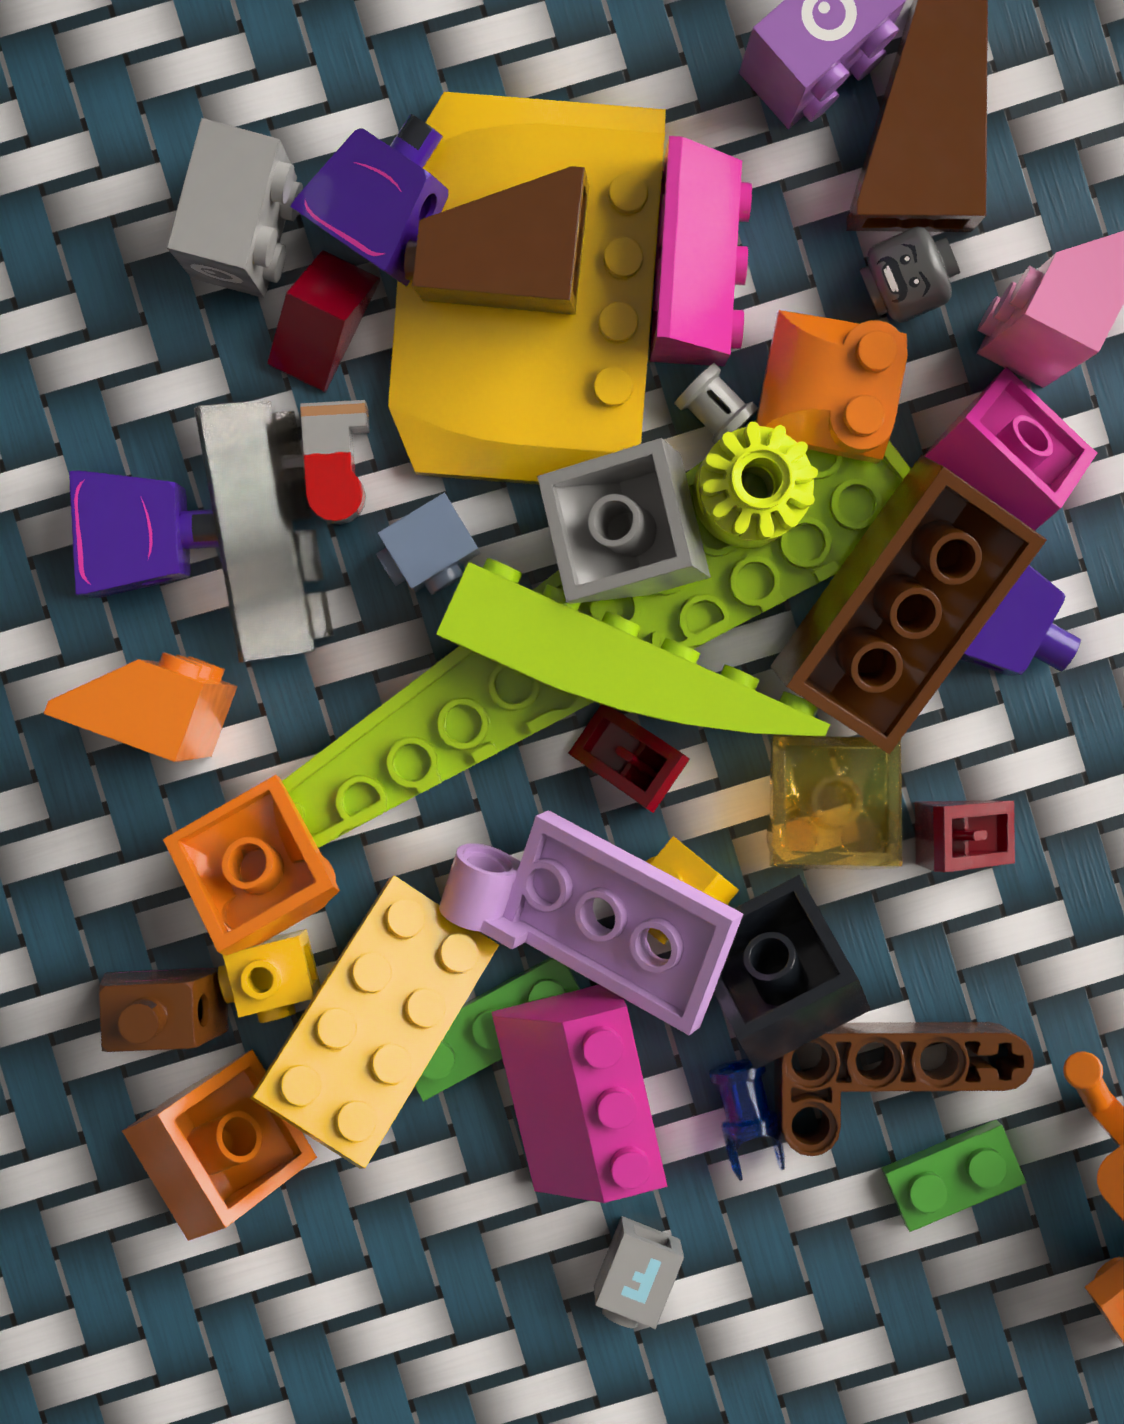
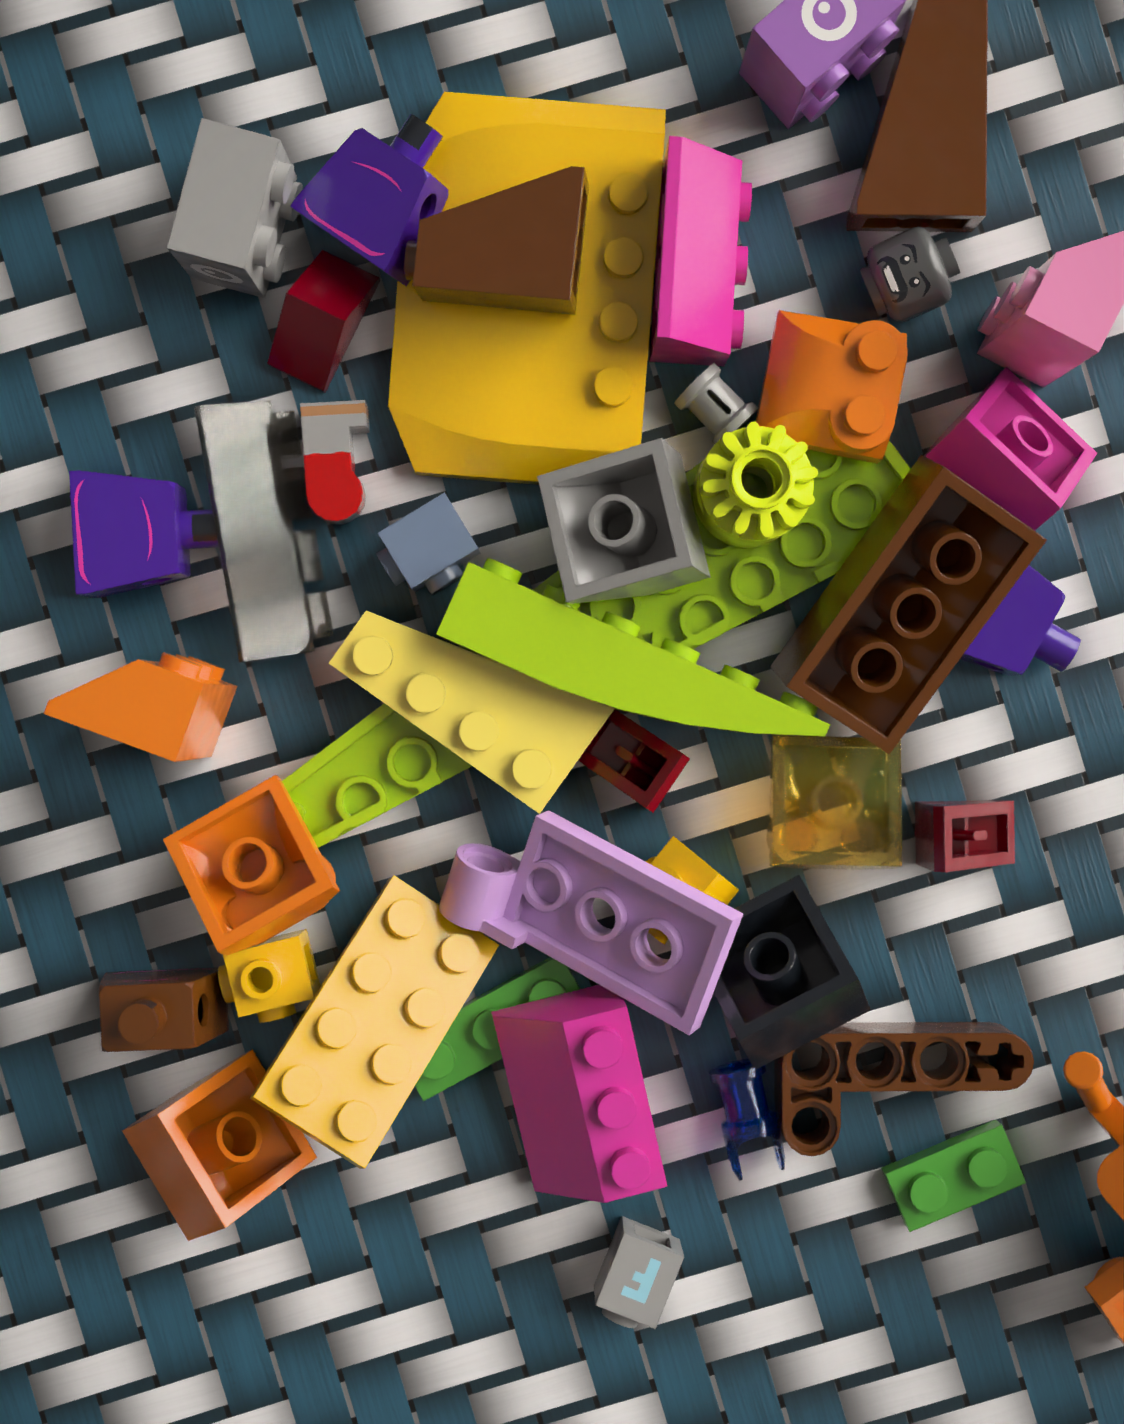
(477, 708): none -> light yellow wing

